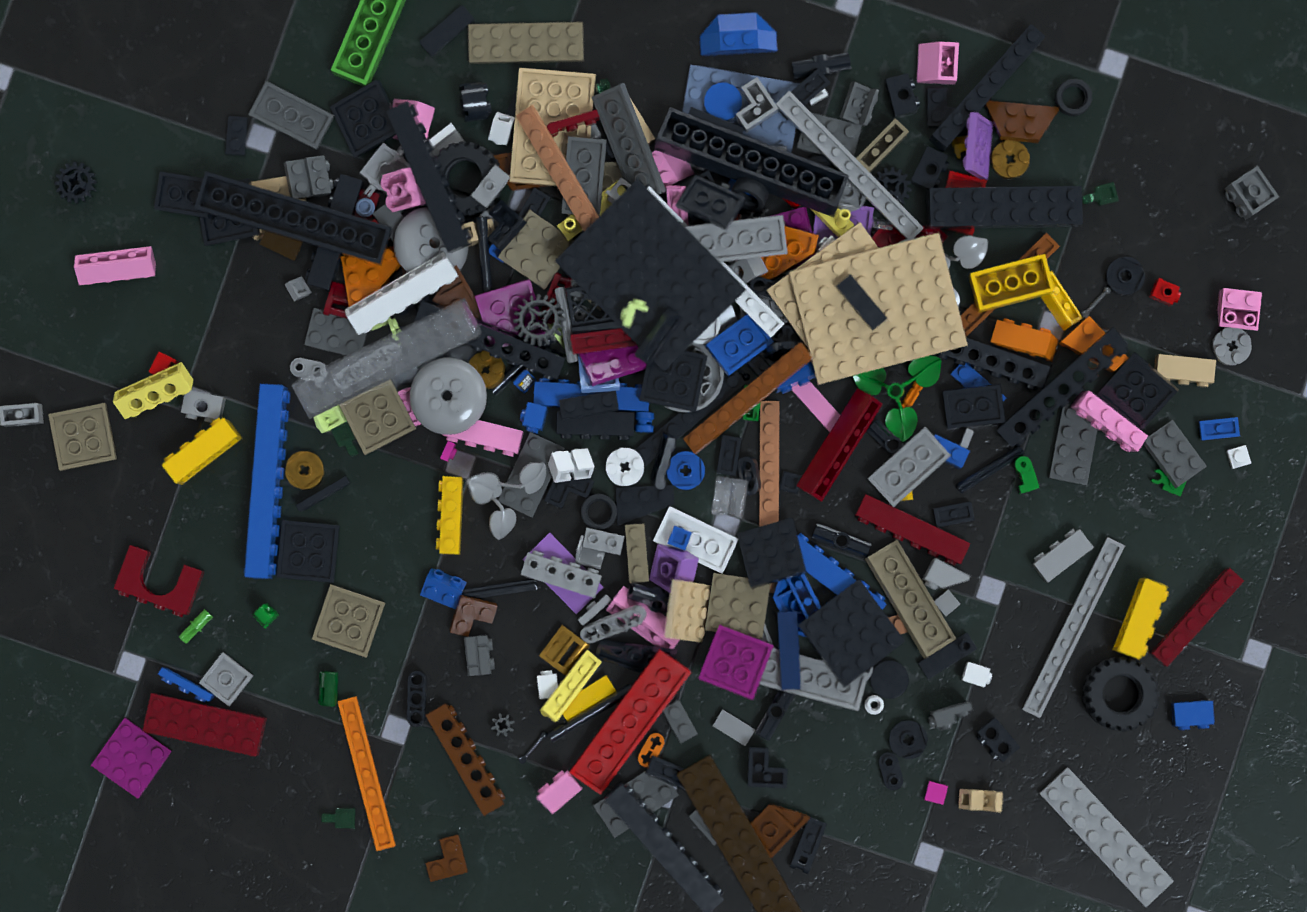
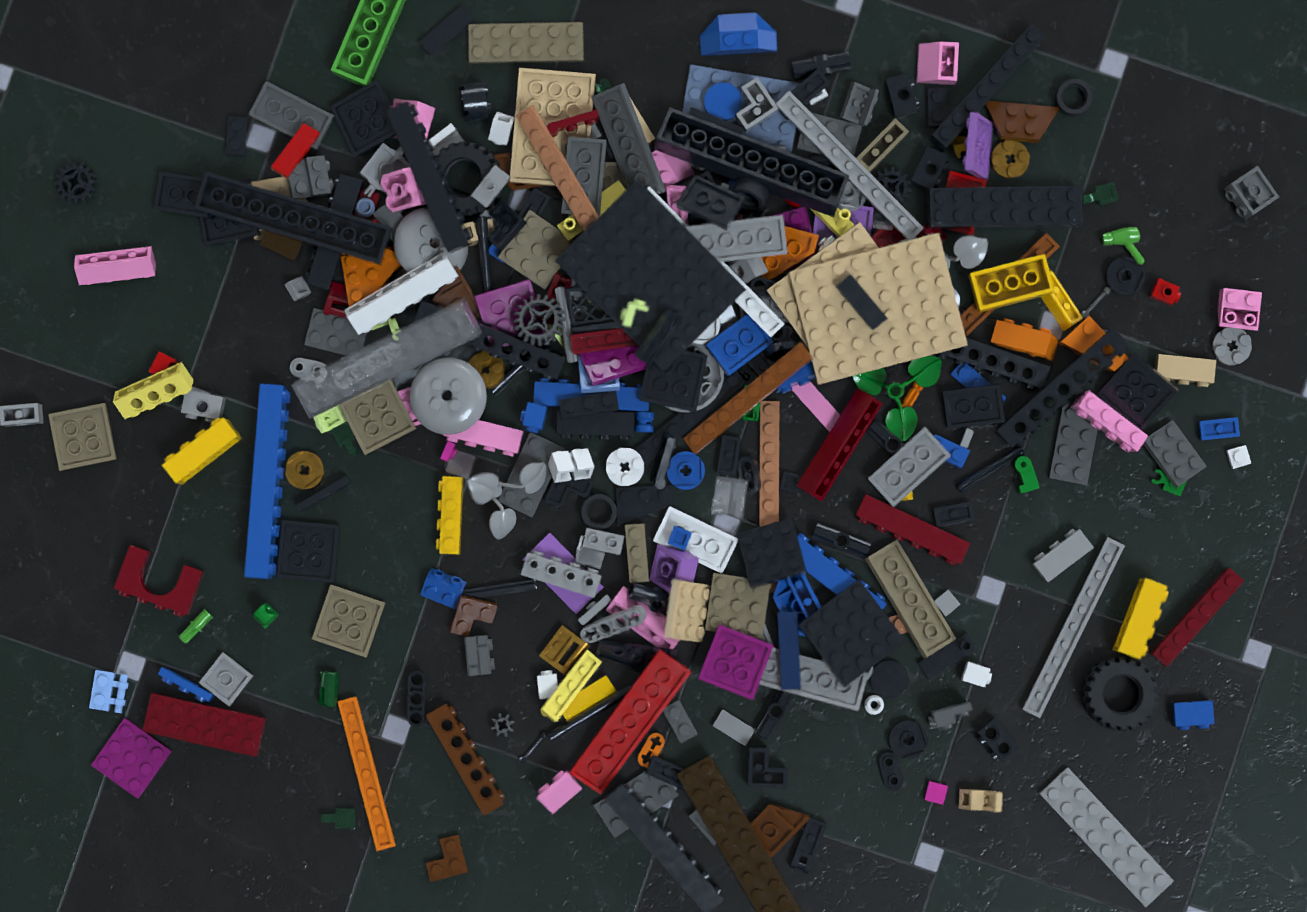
(103, 688): none -> light blue plate
(295, 150): none -> red tile
(524, 381): slope -> none
(613, 195): light grey bracket -> none
(942, 575): light grey slope -> none
(1126, 237): none -> bright green piece

